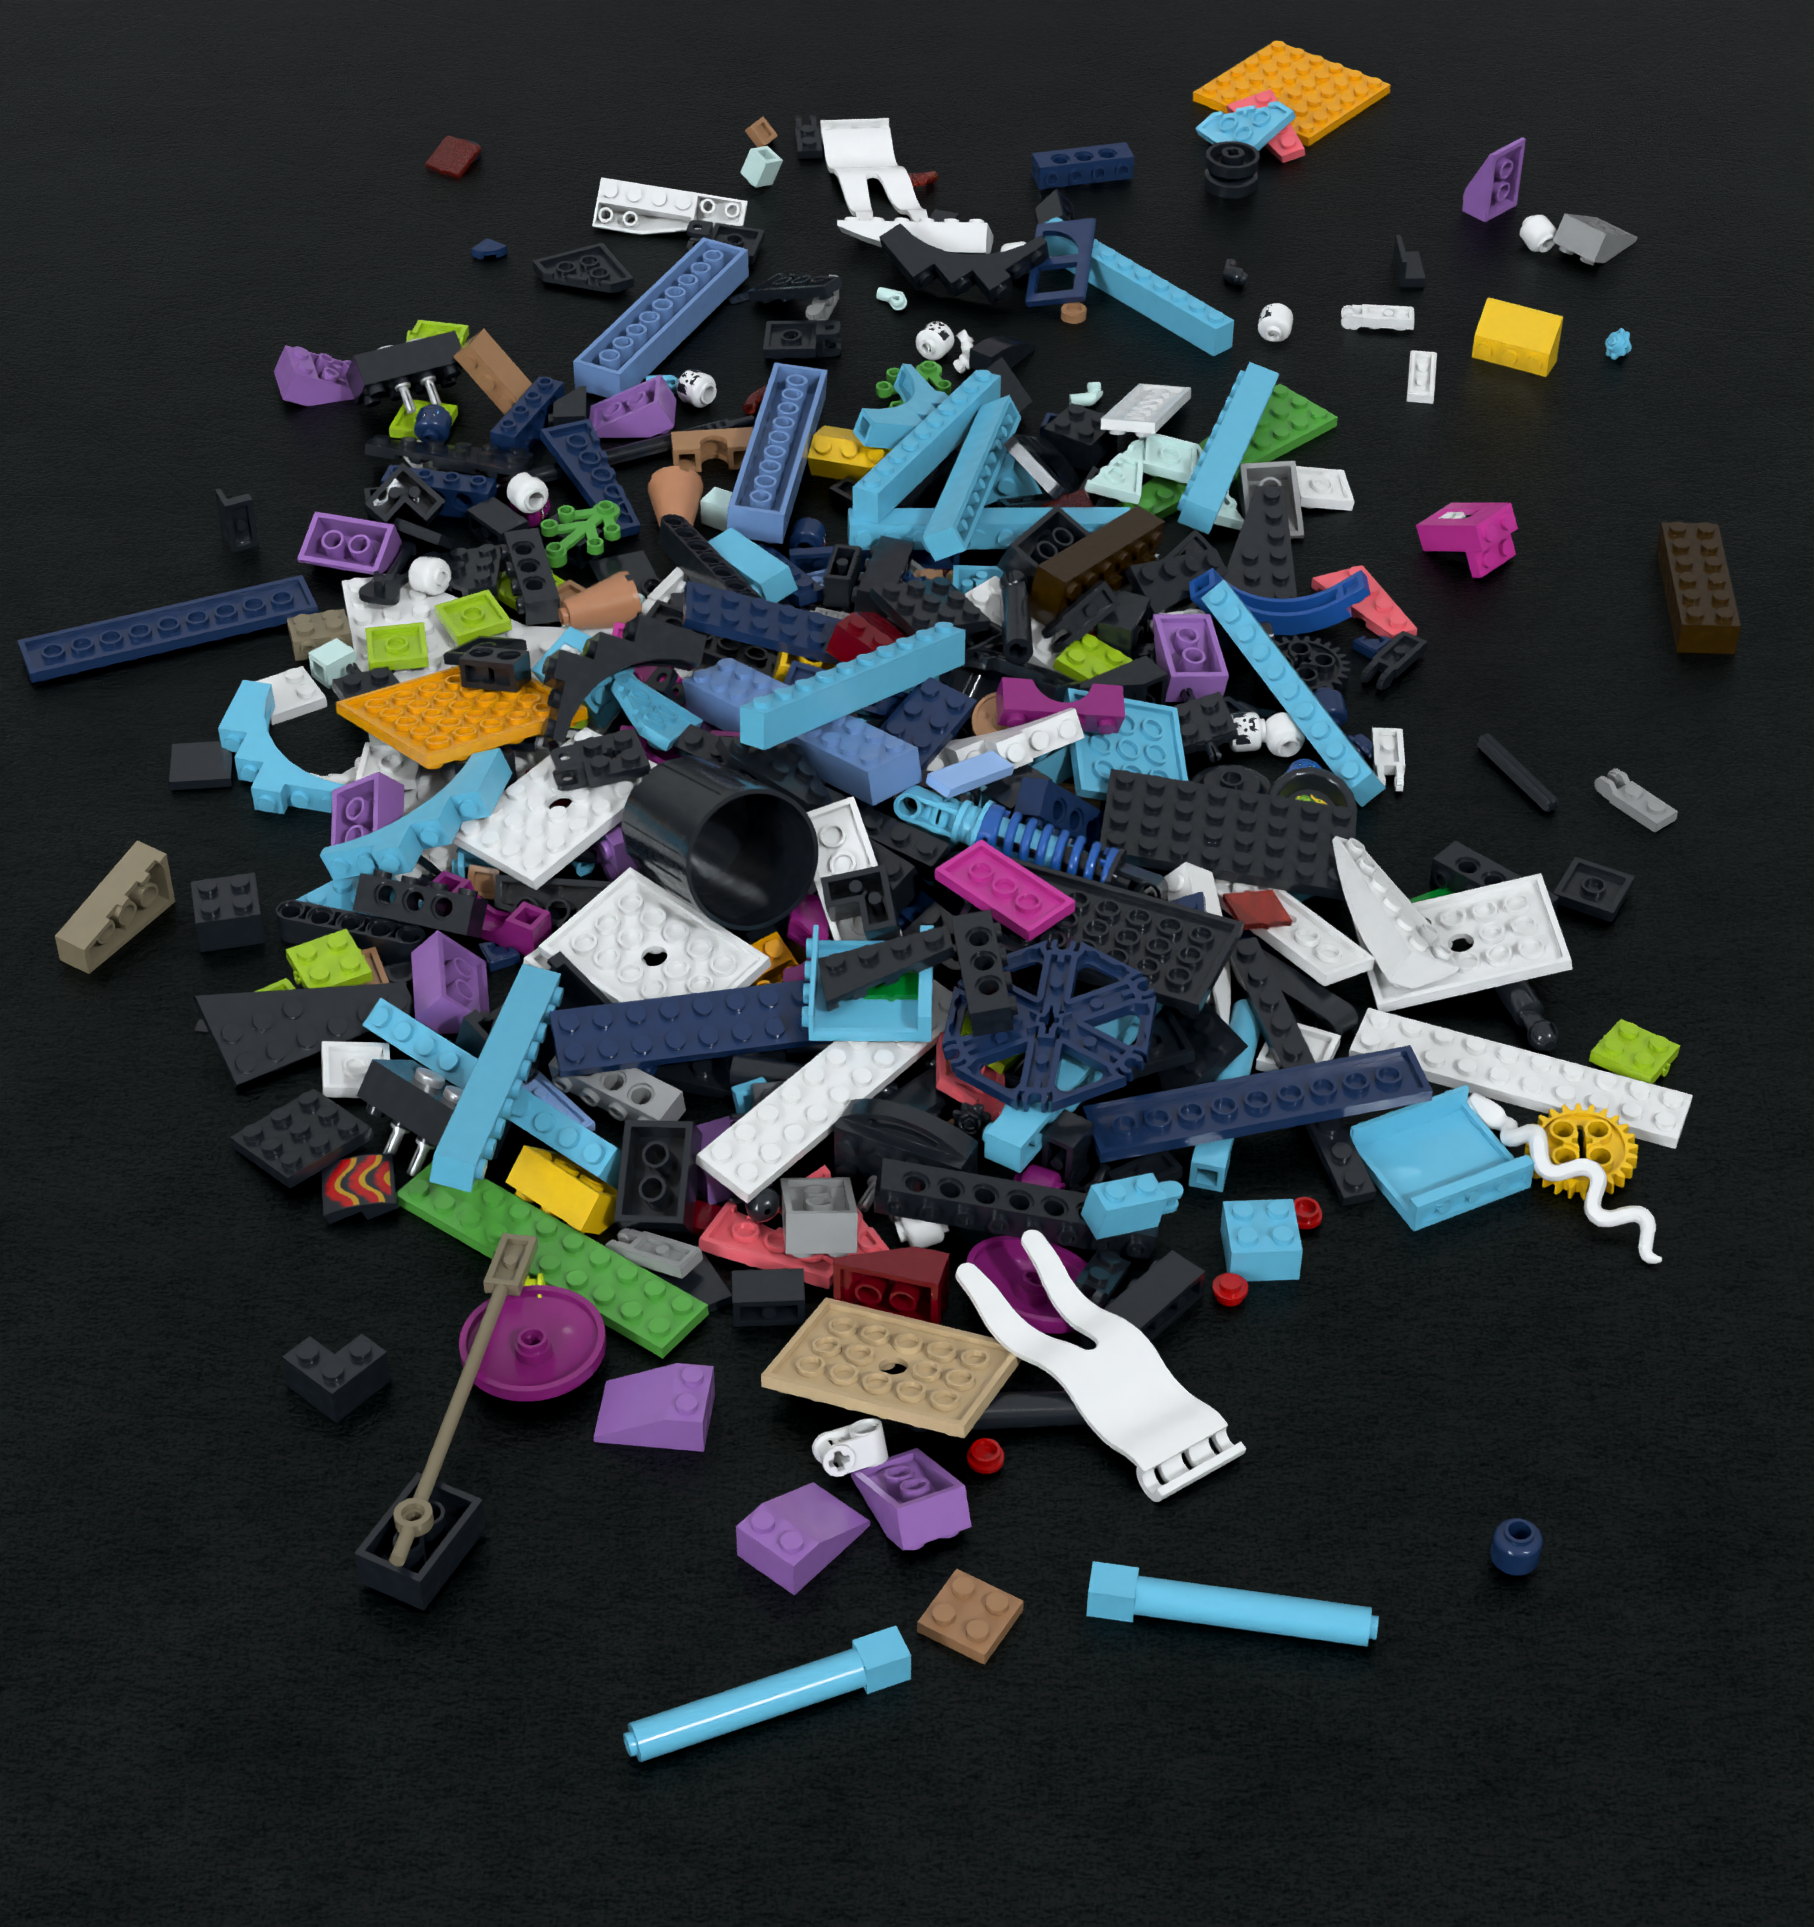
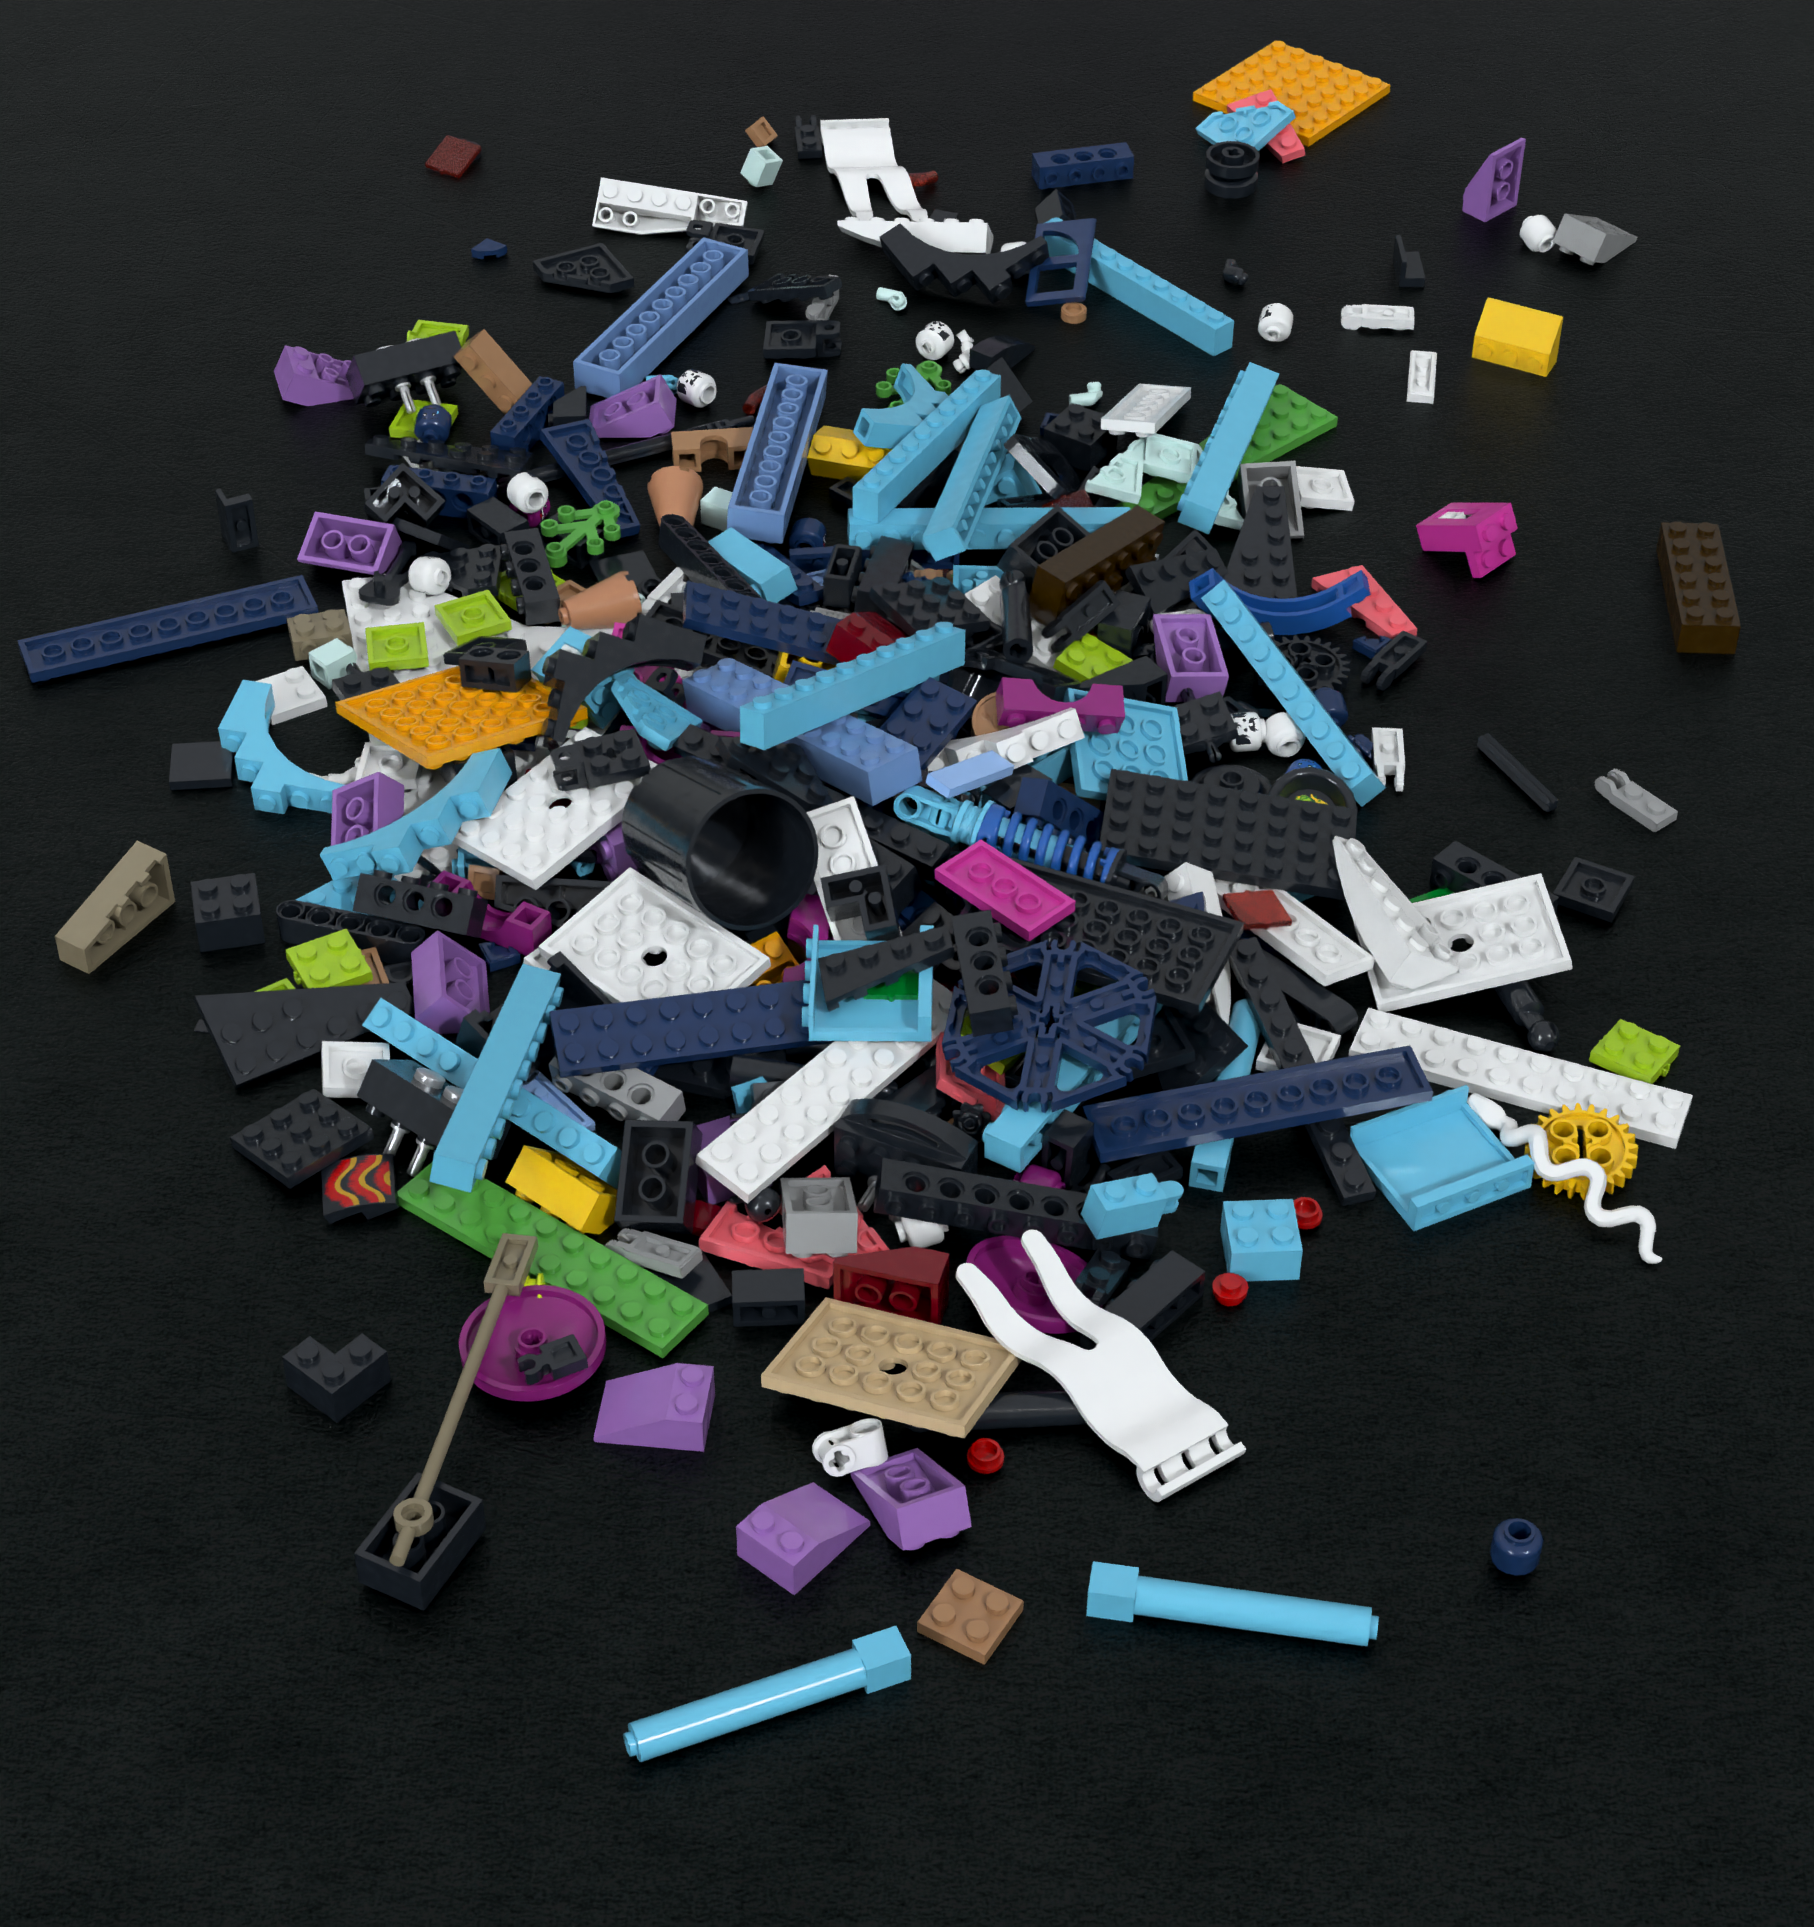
(555, 1358): none -> black plate
(1618, 344): medium azure plant -> none

